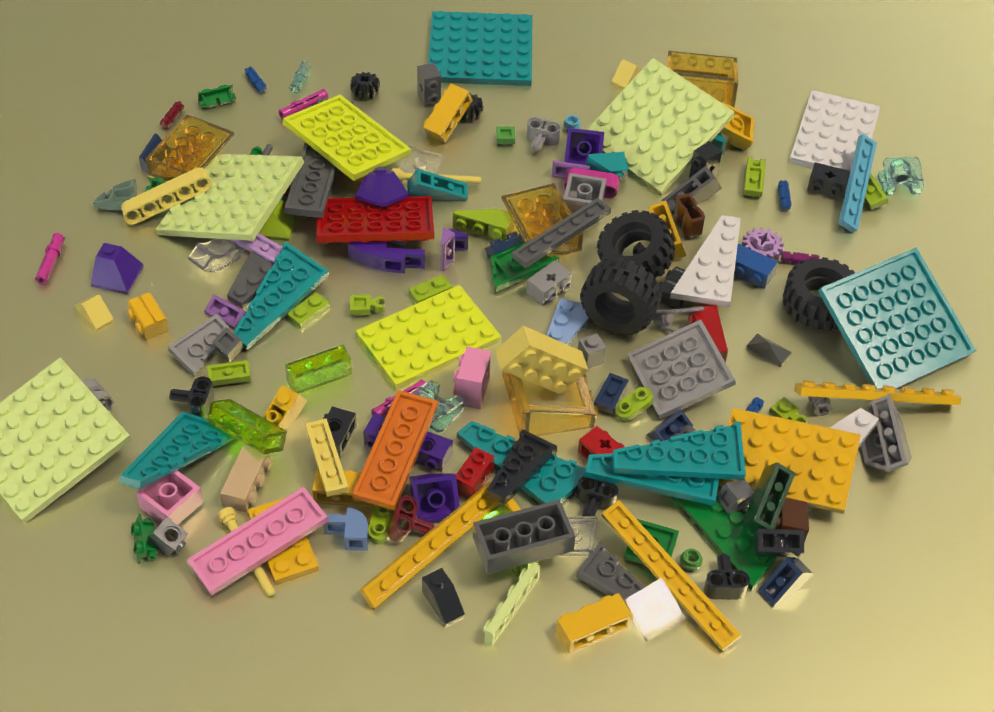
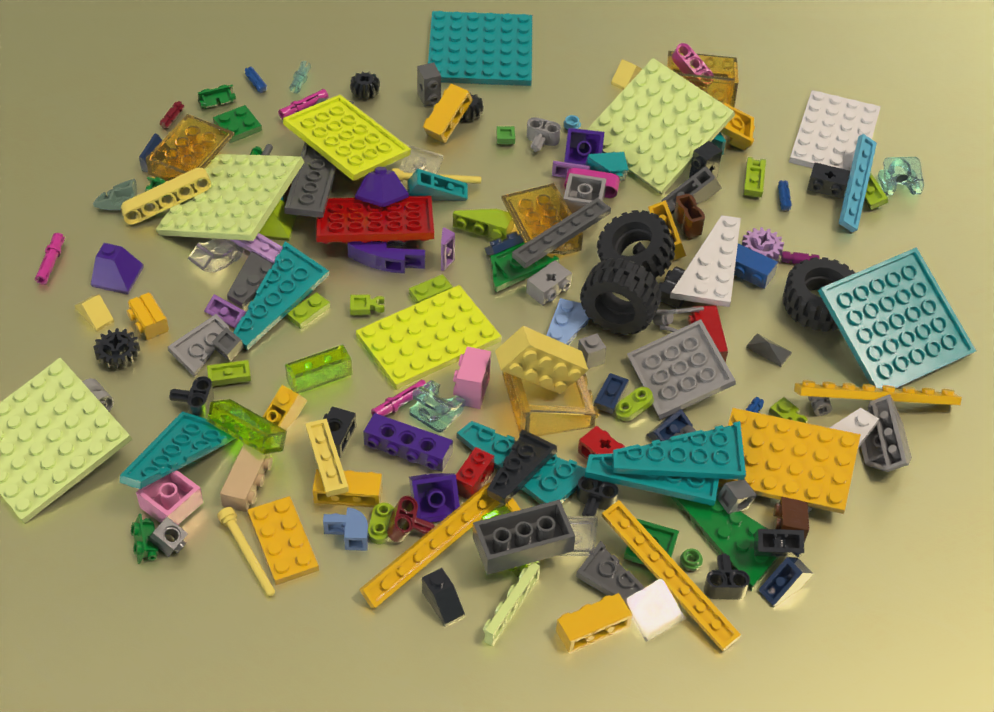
(116, 348): none -> black gear
(239, 121): none -> green plate
(257, 541): bright pink plate -> none
(395, 450): orange plate -> none
(461, 240): slope -> none
(688, 59): none -> dark pink beam
(768, 497): dark green brick -> none

